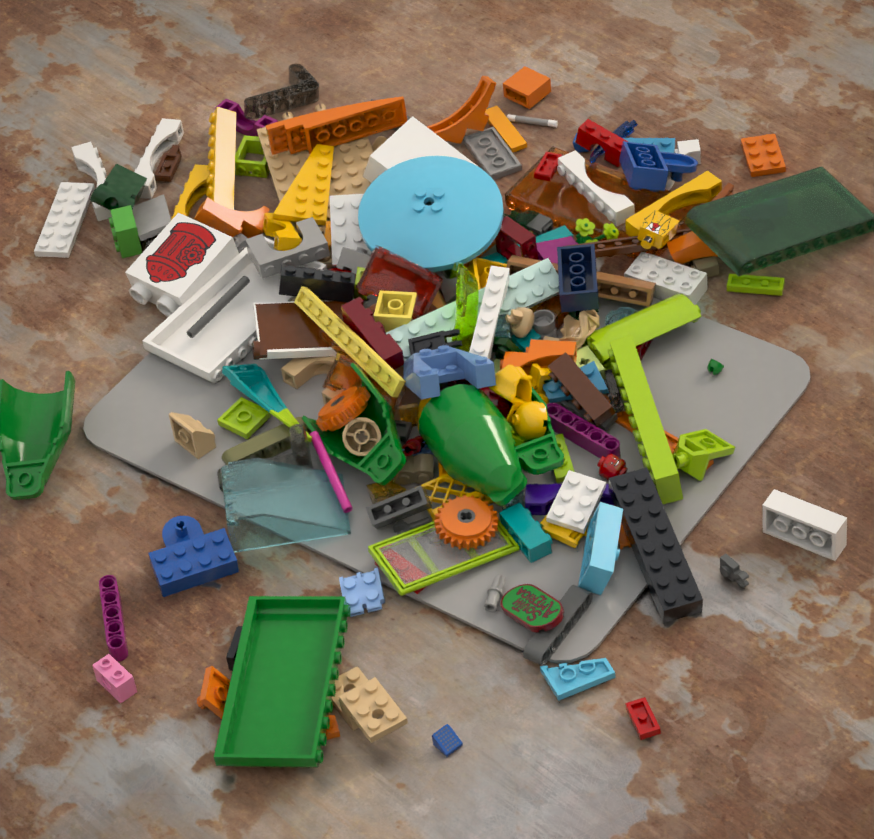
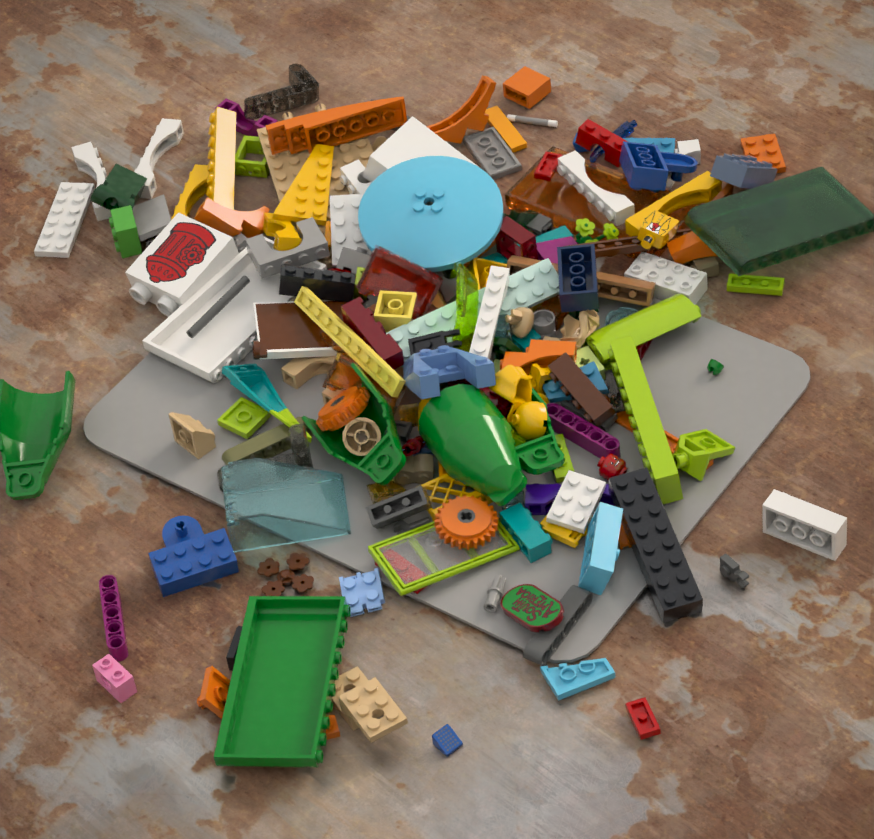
(168, 165): reddish brown hinge -> none
(286, 576): none -> reddish brown plant
(331, 472): dark pink piece -> none
(353, 177): none -> white arch
(743, 171): none -> sand blue brick

